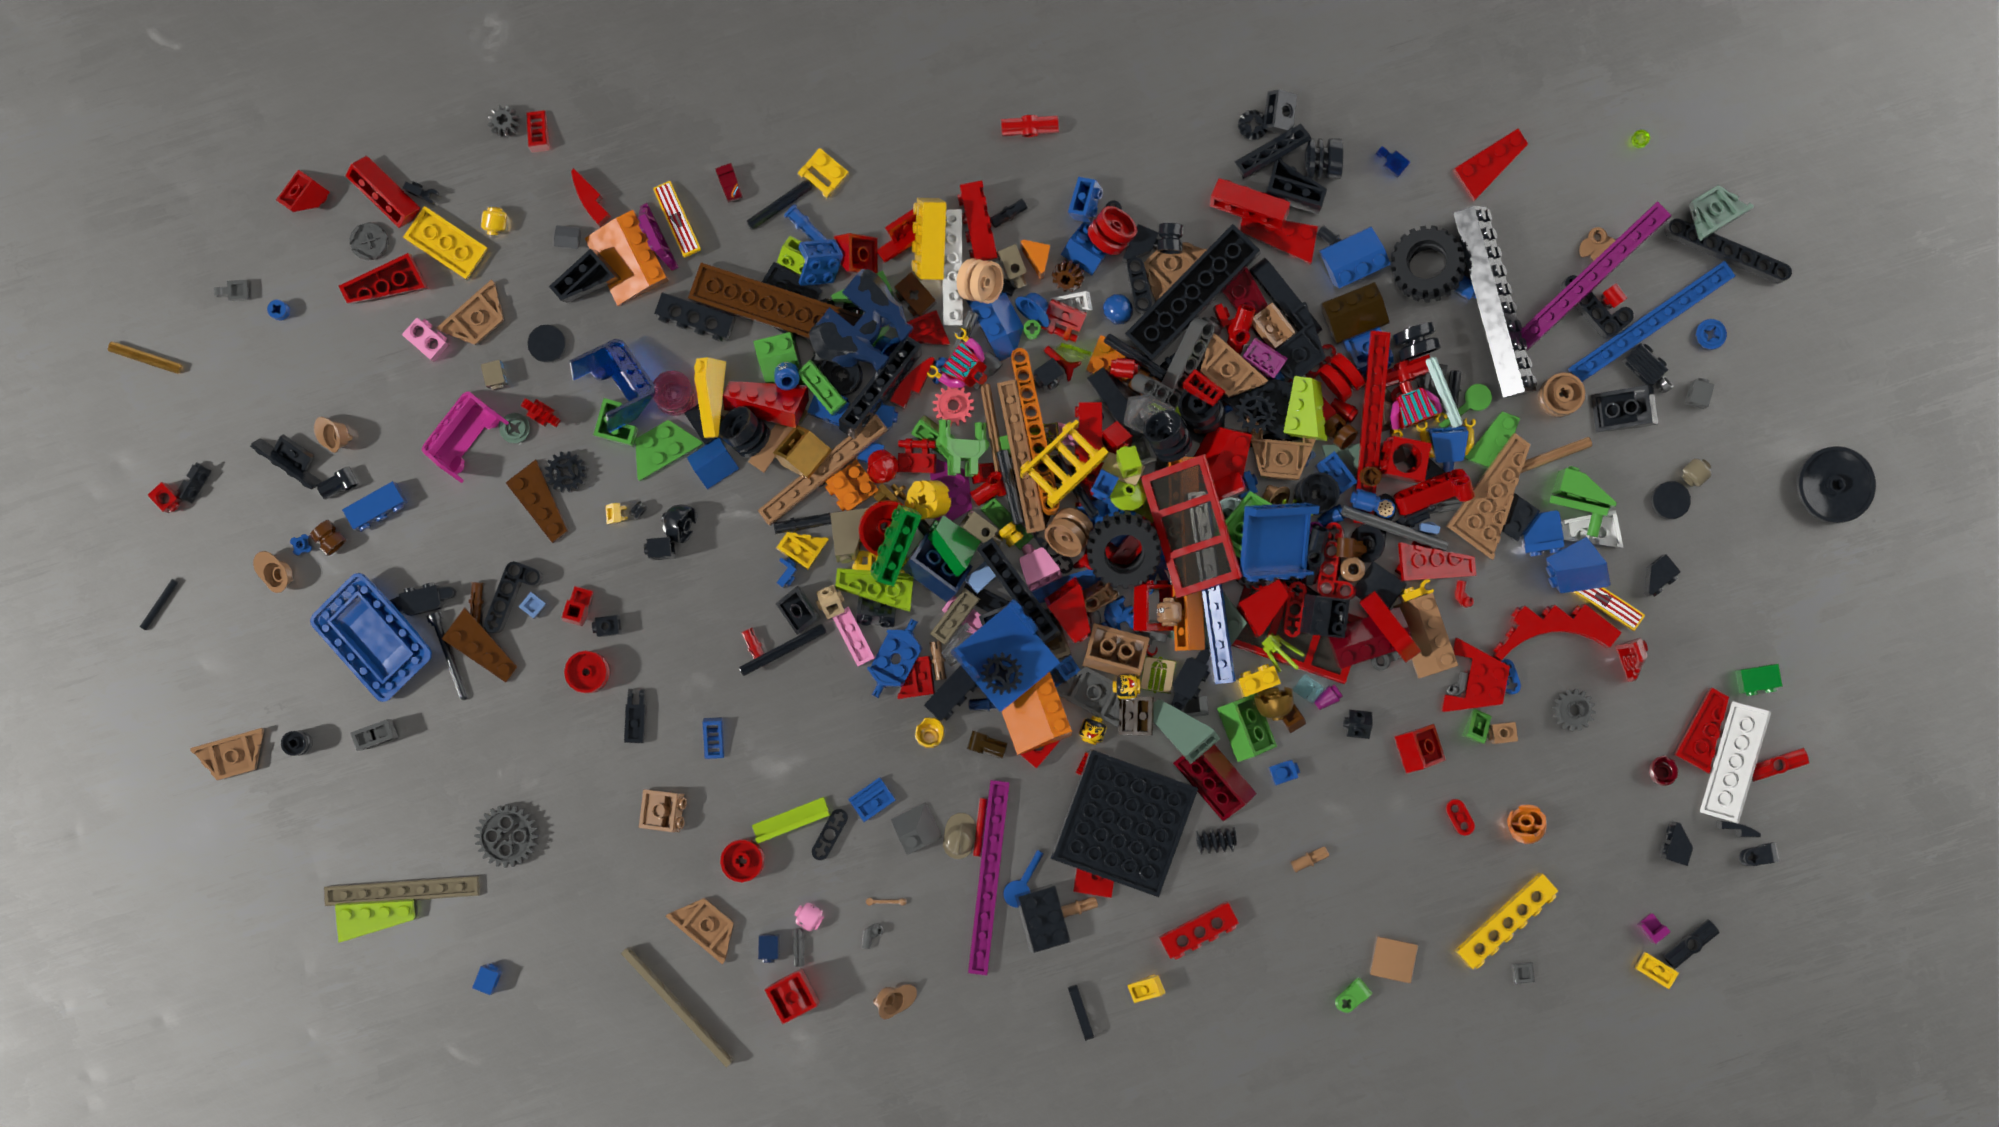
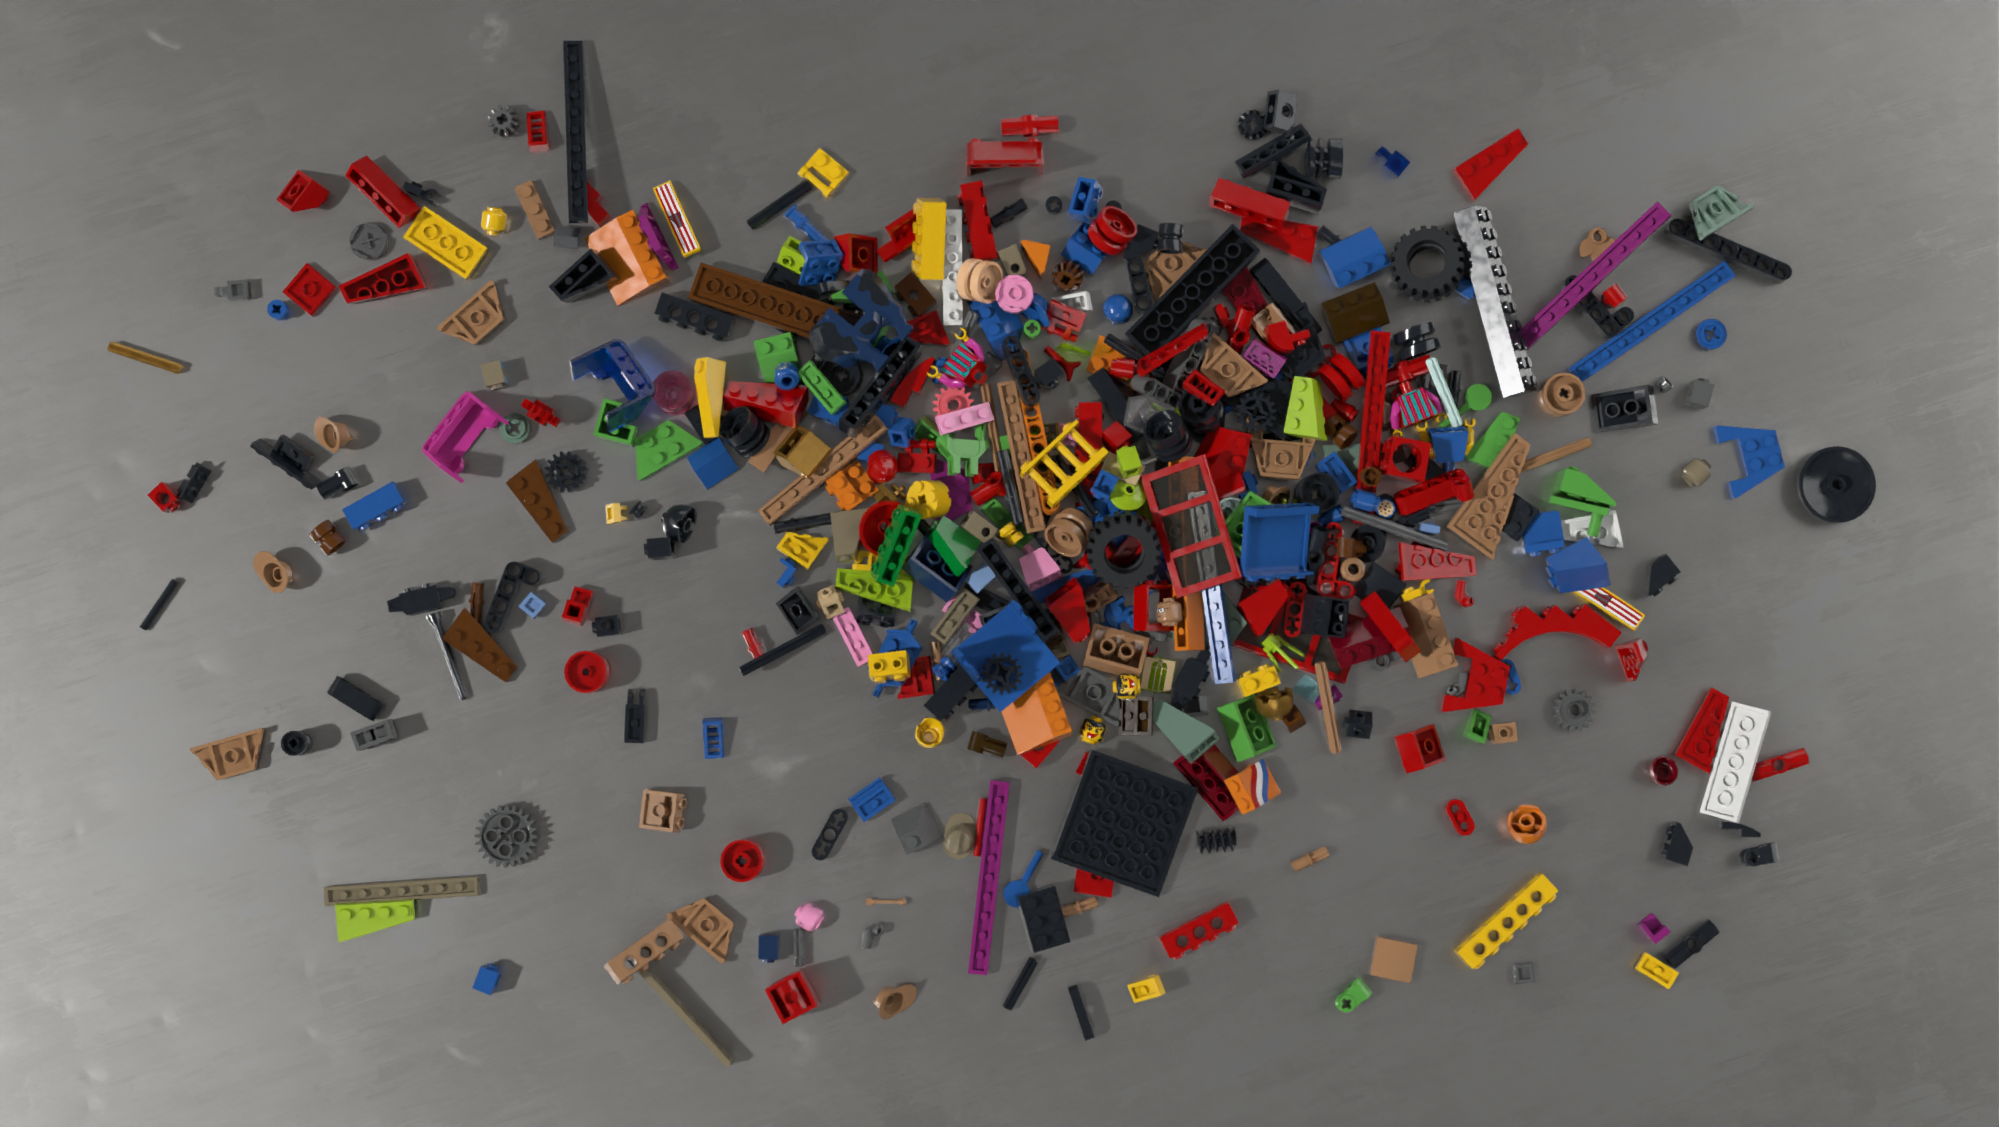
(306, 547): blue plate -> none
(309, 289): none -> red tile
(355, 698): none -> black beam
(371, 637): blue wedge -> none
(423, 342): bright pink brick -> none
(535, 209): none -> medium nougat plate
(546, 343): black tile -> none
(575, 132): none -> black plate
(666, 931): none -> medium nougat brick
(729, 182): dark red leg -> none
(790, 820): lime fence -> none
(832, 287): none -> black beam
(889, 666): none -> yellow brick
(902, 432): none -> blue brick
(944, 668): none -> blue wheel
(964, 418): none -> bright pink plate
(1004, 154): none -> red windscreen
(1014, 294): none -> bright pink tile
(1019, 371): none -> black beam
(1020, 983): none -> black axle
(1050, 200): none -> black bush
(1171, 349): none -> red wing
(1252, 786): none -> orange panel
(1281, 340): none -> red brick
(1284, 772): blue bracket -> none
(1328, 707): none -> medium nougat axle
(1645, 135): clear neon green bush -> none
(1645, 364): black brick -> none
(1671, 500): black tile -> none
(1759, 455): none -> blue wing
(1759, 678): green brick -> none

